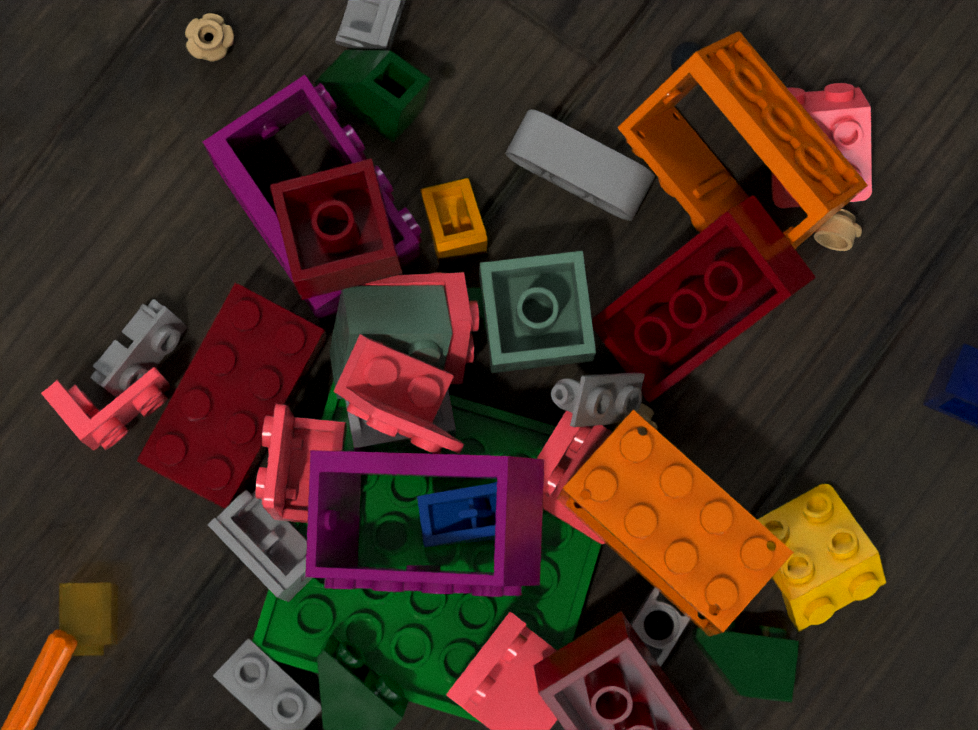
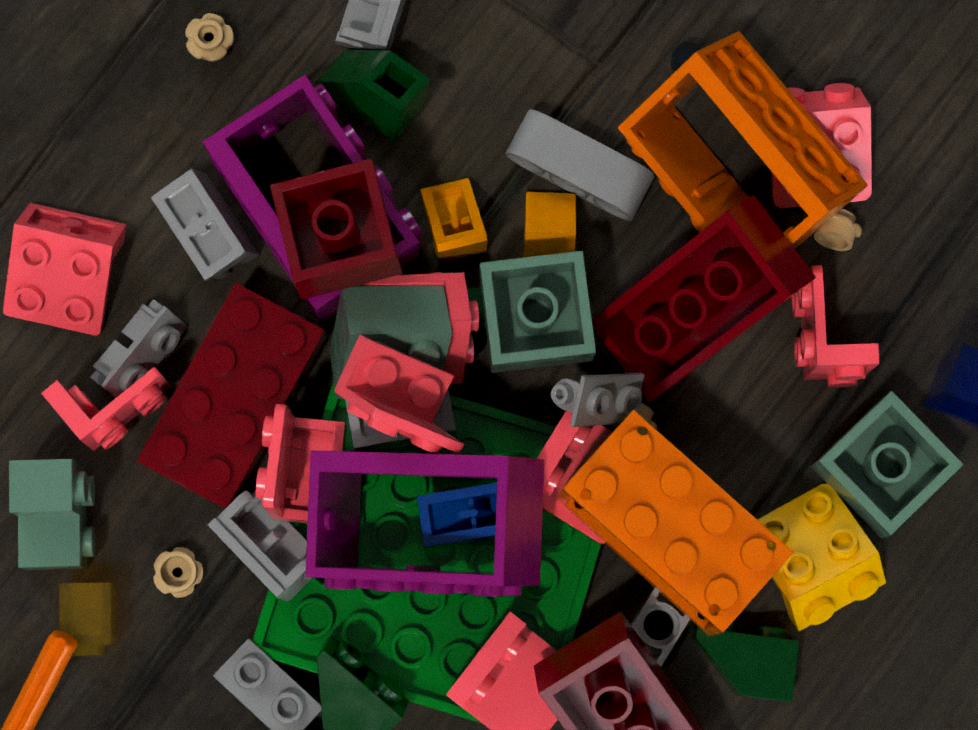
(52, 513): none -> sand green brick
(61, 268): none -> coral bracket
(178, 558): none -> tan plate
(204, 224): none -> light grey hinge
(549, 223): none -> light orange slope
(837, 363): none -> coral bracket
(887, 465): none -> sand green brick

